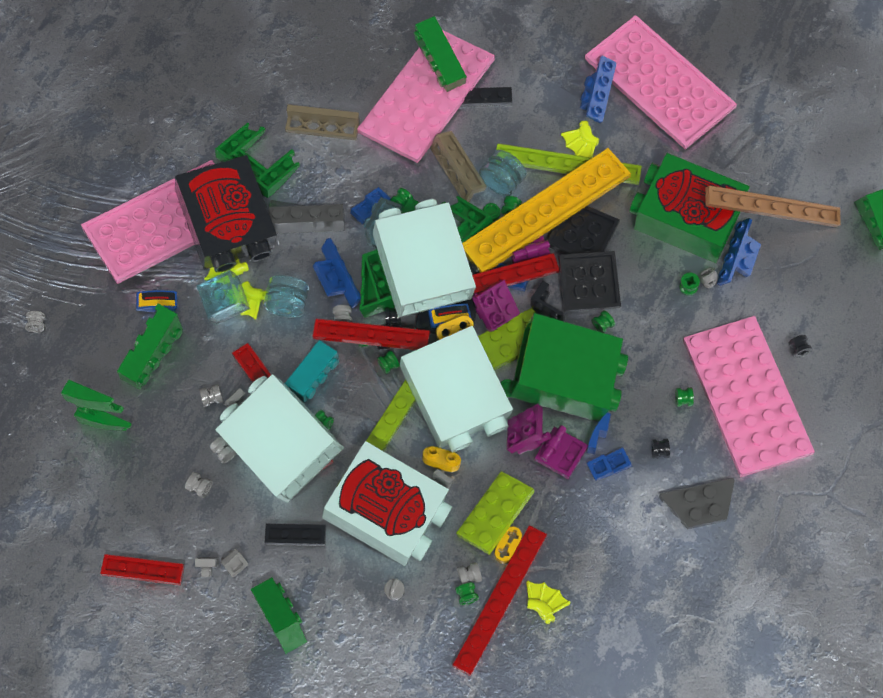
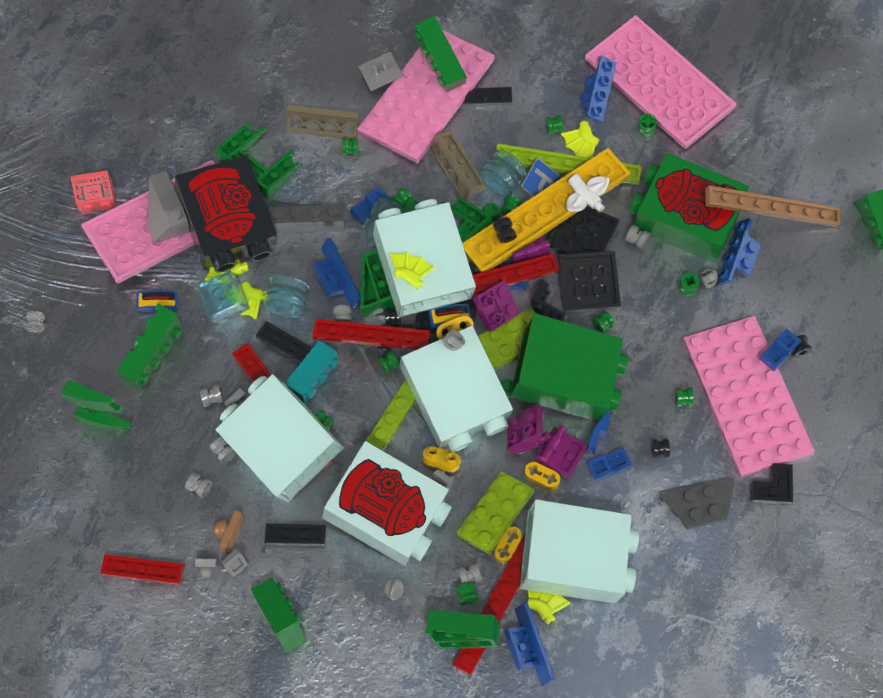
(94, 191): none -> coral slope
(165, 210): none -> light grey wedge
(228, 531): none -> medium nougat tile
(283, 342): none -> black plate
(350, 146): none -> green wheel
(380, 71): none -> light grey piece
(410, 268): none -> neon yellow arm
(455, 339): none -> light grey tile
(462, 630): none -> green wedge
(504, 229): none -> black wheel
(527, 645): none -> blue bracket
(539, 178): none -> blue piece
(544, 472): none -> yellow beam
(554, 124): none -> green wheel
(578, 552): none -> light aqua brick
(586, 193): none -> white plant
(637, 236): none -> light grey wheel
(650, 122): none -> green wheel
(779, 490): none -> black plate
(780, 349): none -> blue slope

